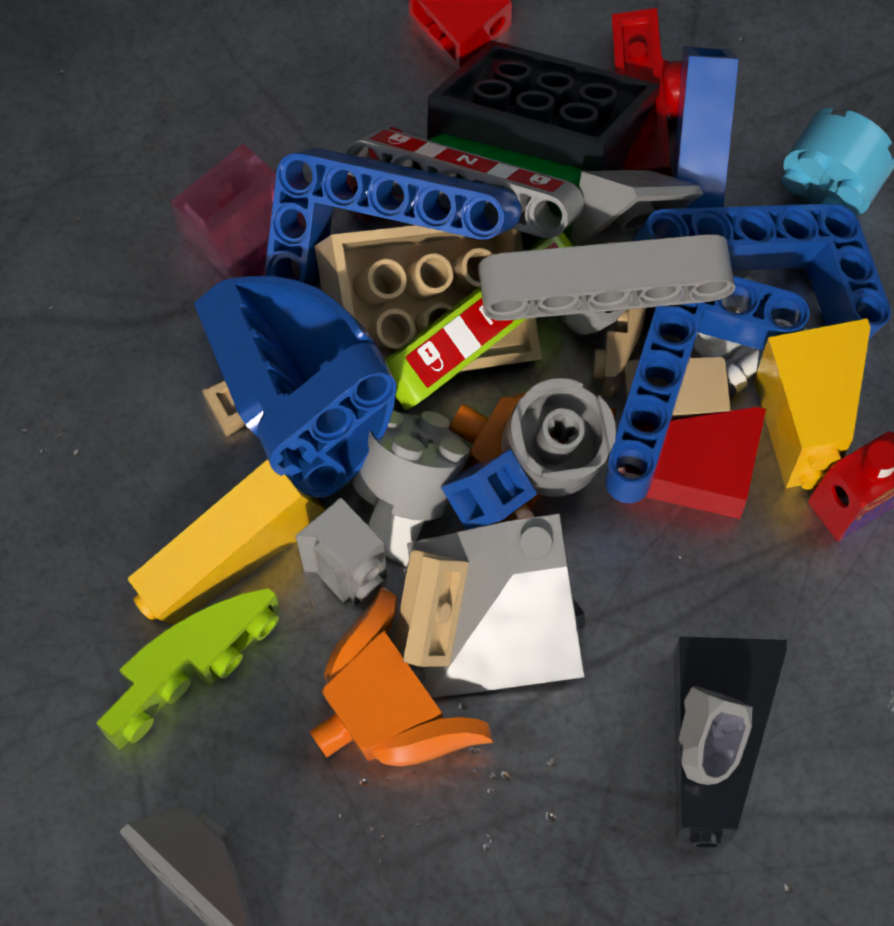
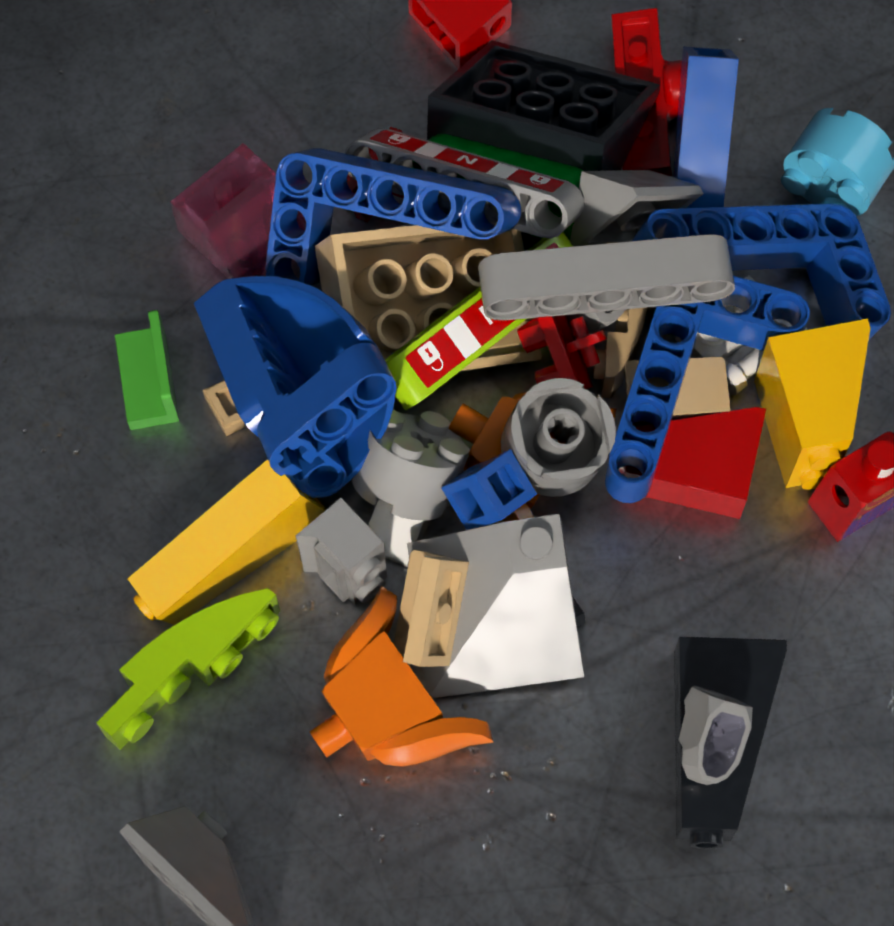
(147, 375): none -> bright green panel
(564, 348): none -> red hips

